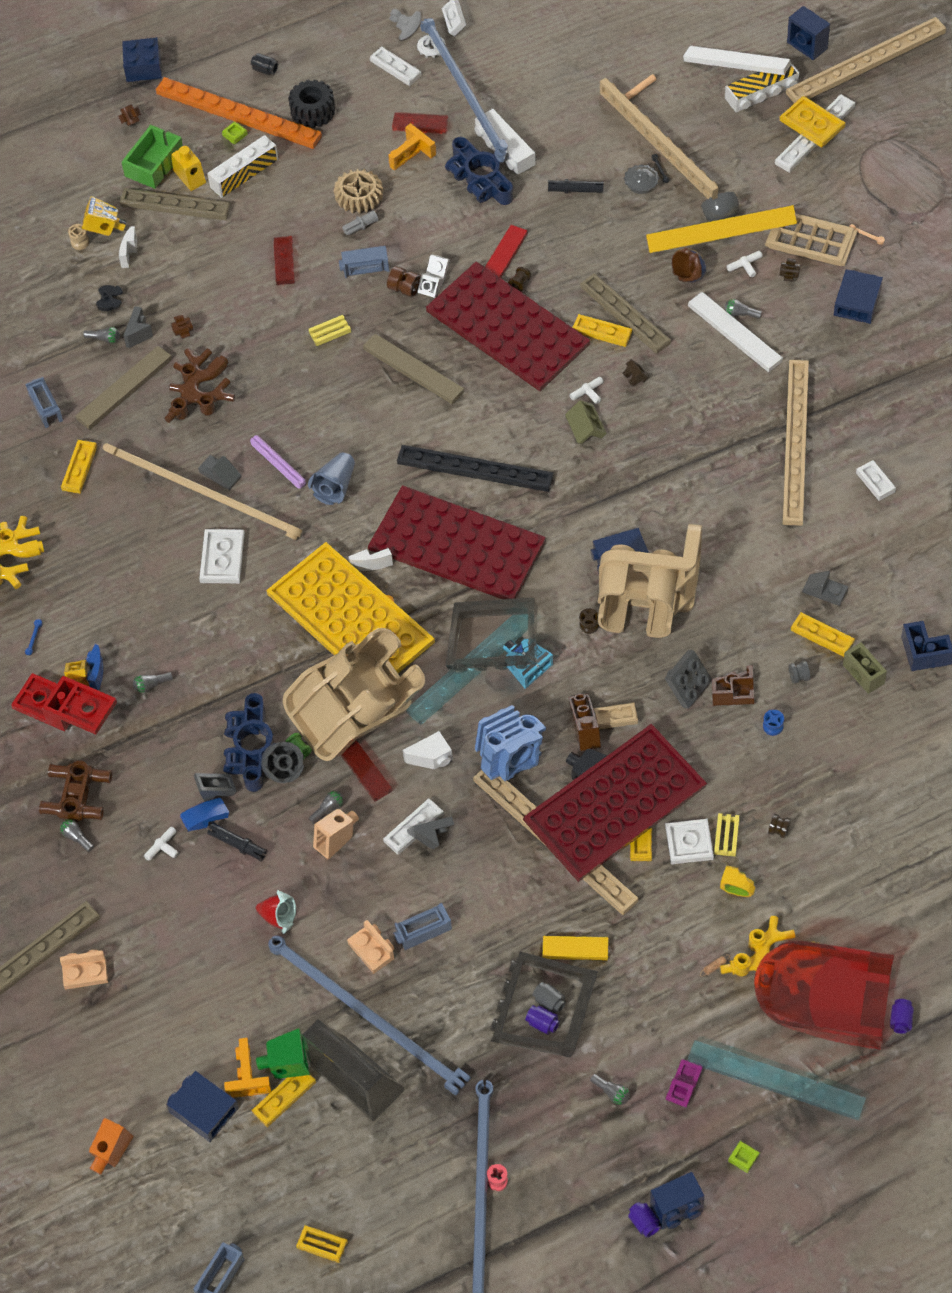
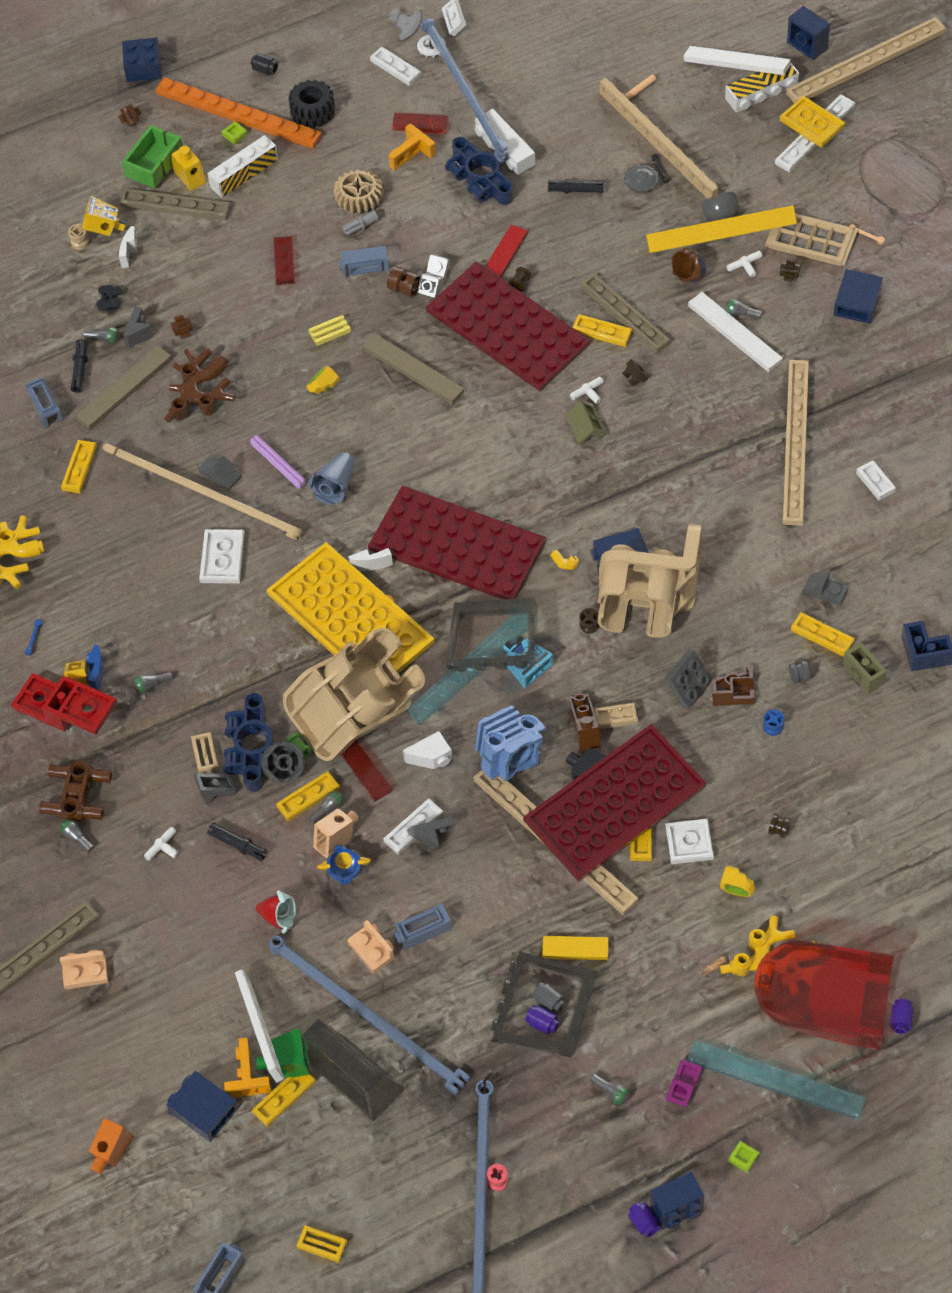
(80, 359): none -> black pin
(203, 813): blue slope -> none
(208, 767): none -> tan tile
(259, 1026): none -> white tile
(307, 796): none -> yellow tile
(323, 381): none -> yellow rock
(343, 864): none -> blue hair
(475, 468): black tile -> none
(563, 563): none -> yellow arm
(727, 819): light yellow tile -> none

